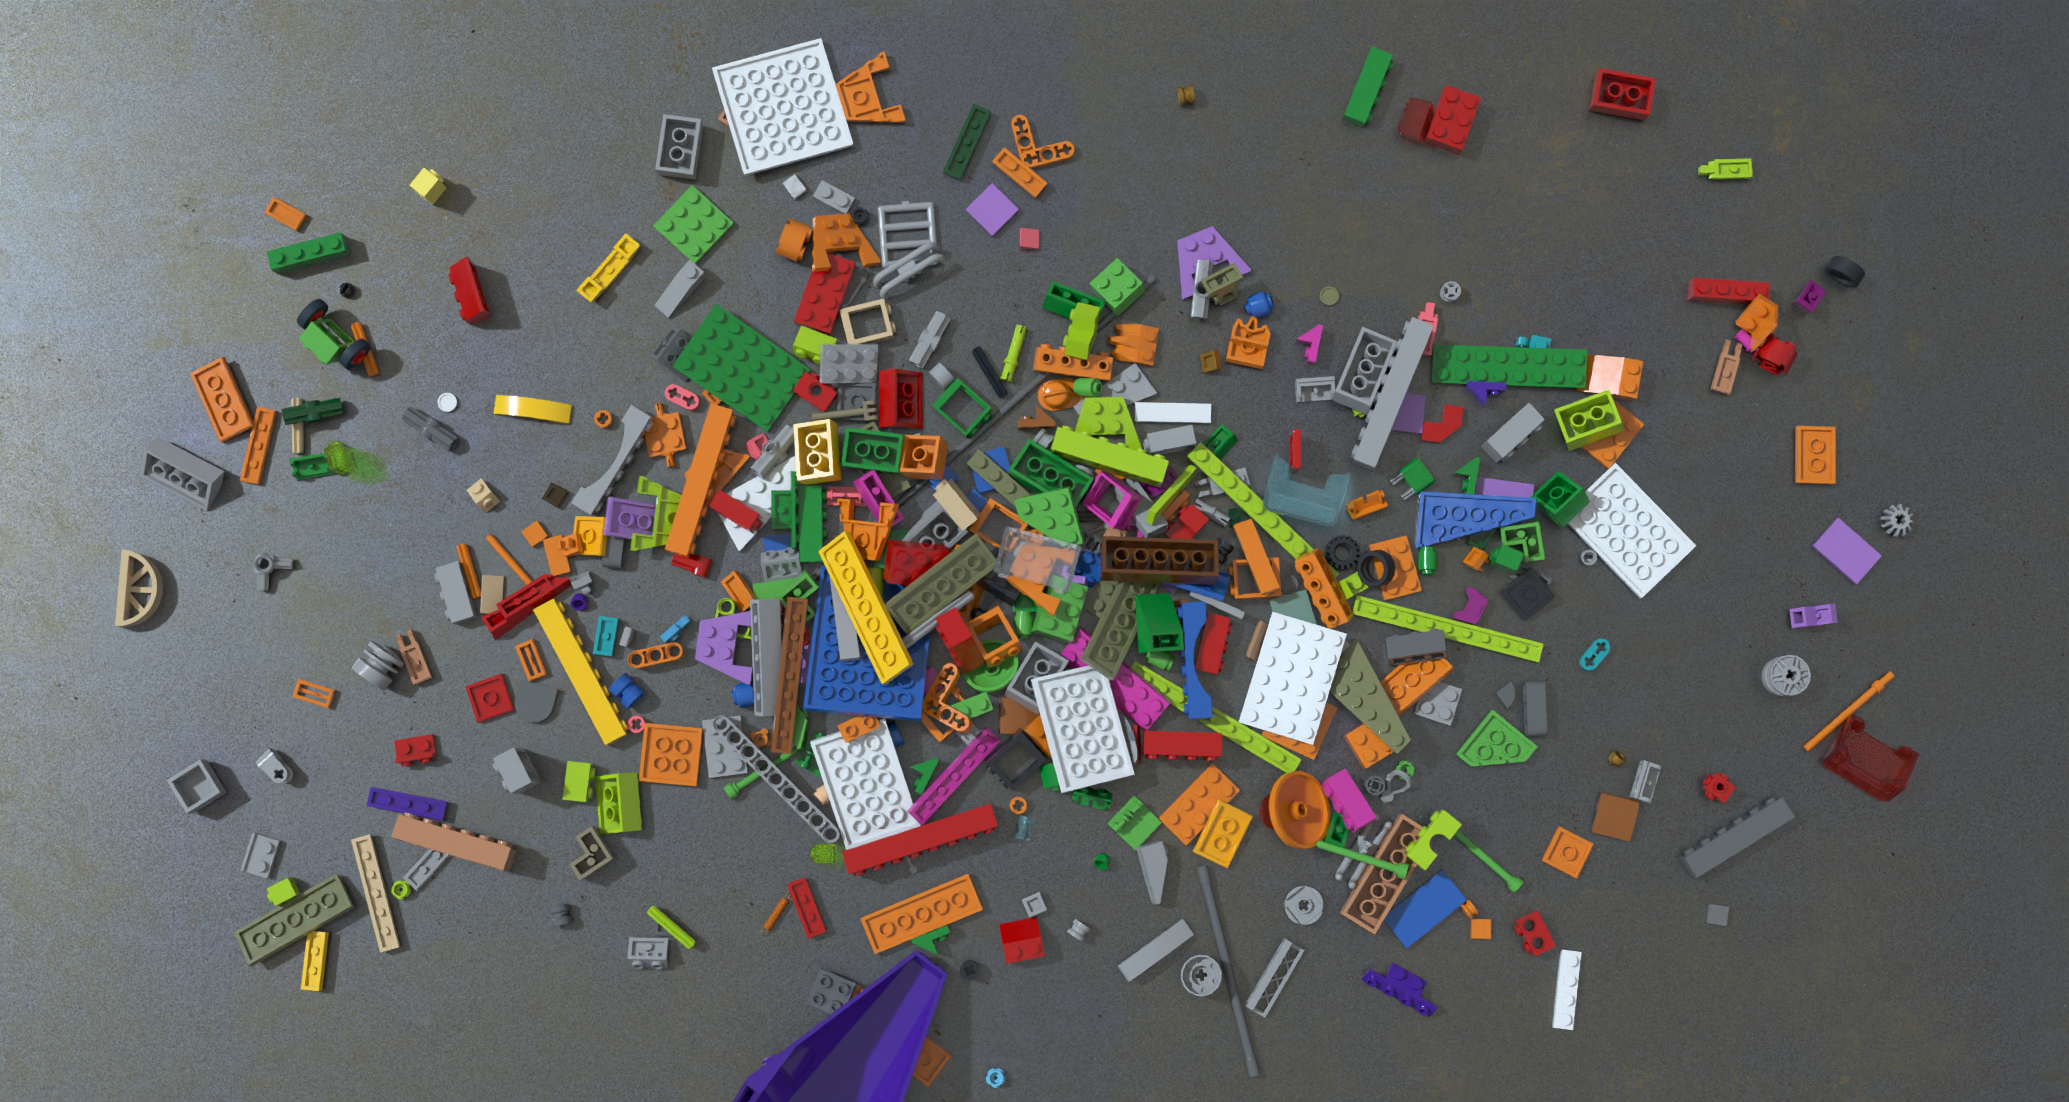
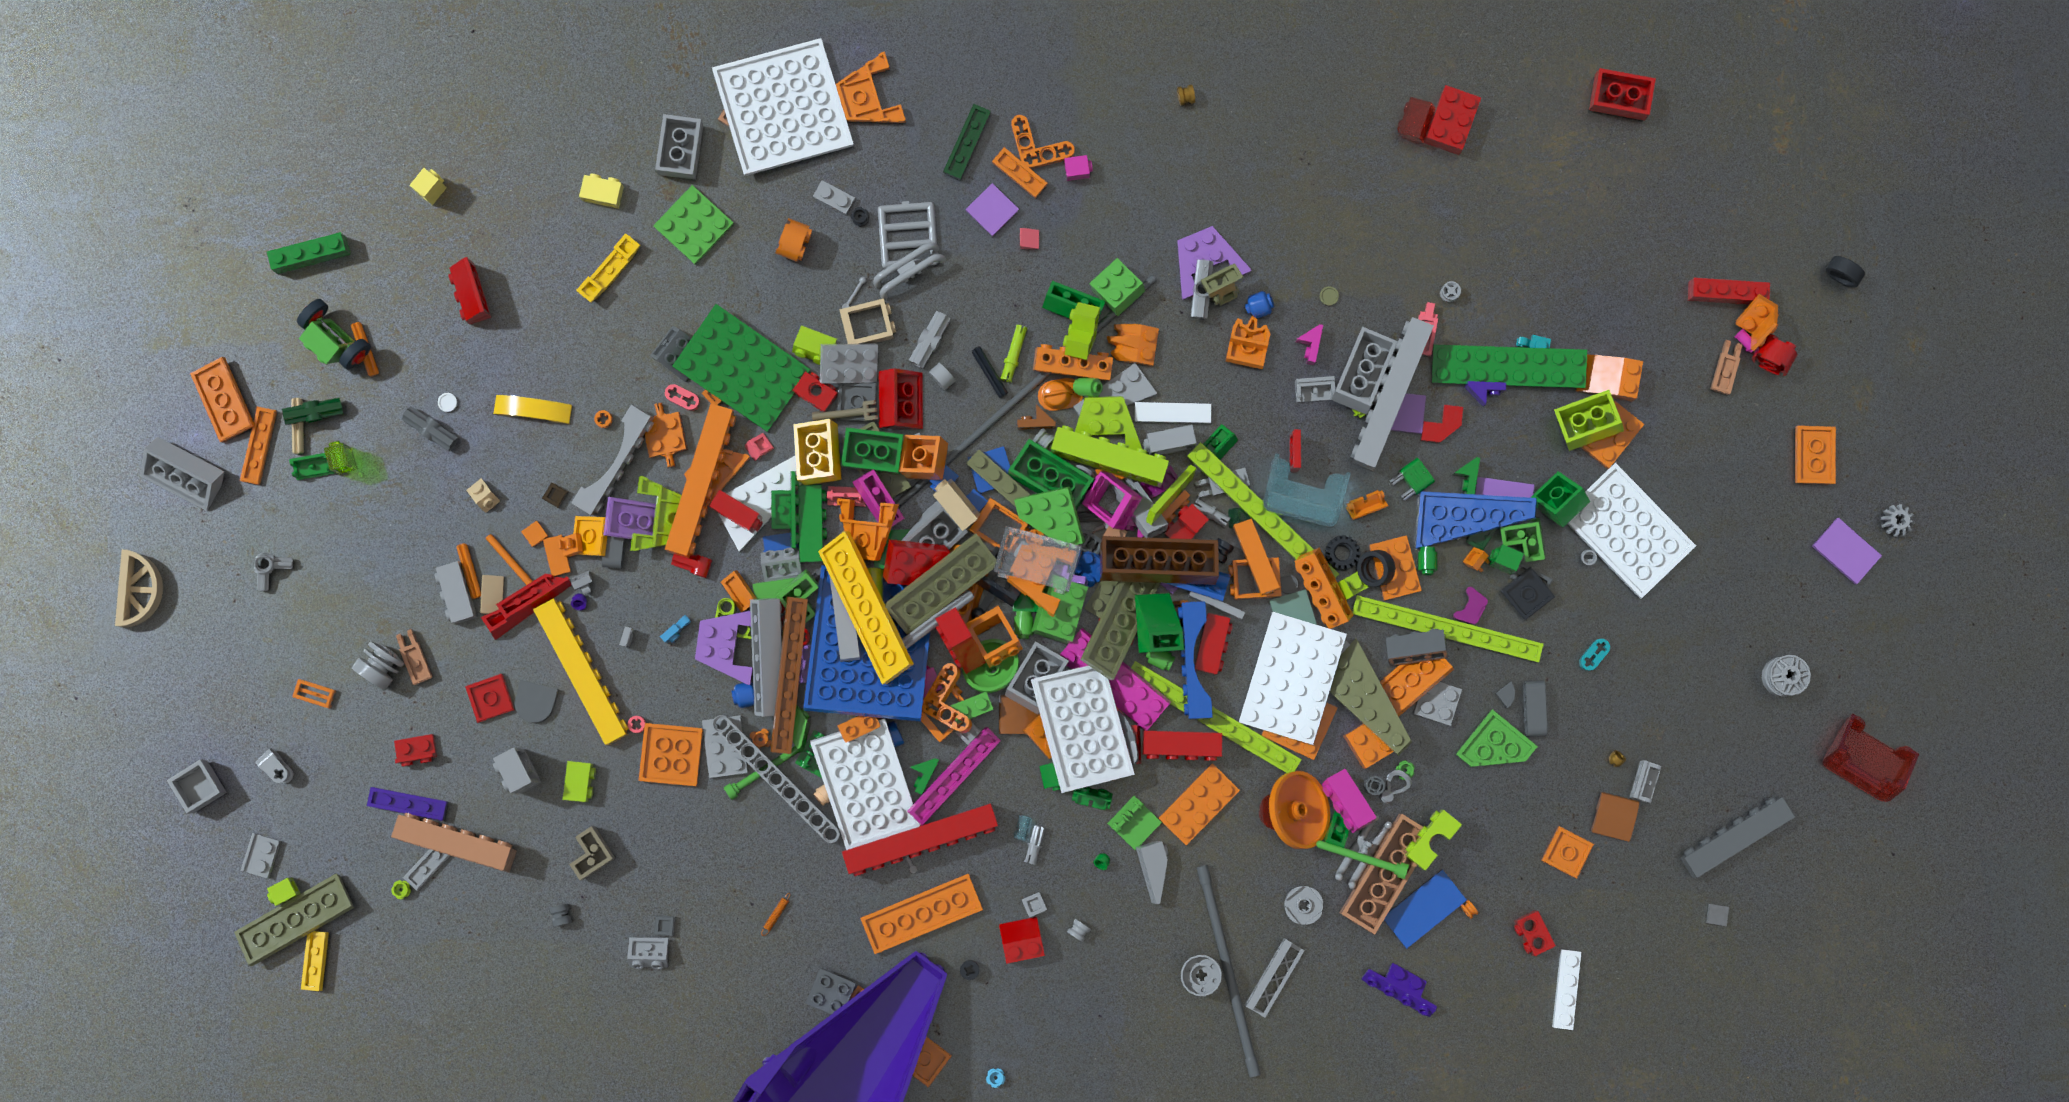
(285, 214): orange tile -> none
(350, 291): black hinge -> none
(375, 893): tan plate -> none
(537, 675): orange tile -> none
(601, 191): none -> light yellow brick
(605, 636): teal plate -> none
(618, 803): lime slope -> none
(626, 690): blue wheel -> none
(646, 655): orange beam -> none
(671, 927): lime axle -> none
(680, 288): light grey slope -> none
(773, 452): light grey piece -> none
(794, 187): flat silver piece -> none
(806, 907): red plate -> none
(823, 853): clear neon green brick -> none
(825, 296): red brick -> none
(839, 233): orange wing -> none
(926, 940): green slope -> none
(949, 394): green window -> none
(1020, 736): black window -> none
(1024, 808): orange bush -> none
(1035, 845): none -> light grey axle
(1077, 167): none -> dark pink brick
(1155, 950): light grey slope -> none
(1210, 361): pearl gold plate -> none
(1222, 833): light orange tile -> none
(1256, 642): medium nougat slope -> none
(1368, 86): green brick -> none
(1480, 929): orange tile -> none
(1513, 433): light grey brick -> none
(1513, 882): bright green piece -> none
(1723, 789): red brick -> none
(1727, 169): lime hinge -> none
(1809, 297): magenta slope -> none
(1813, 616): medium lavender brick -> none
(1876, 687): orange bar -> none

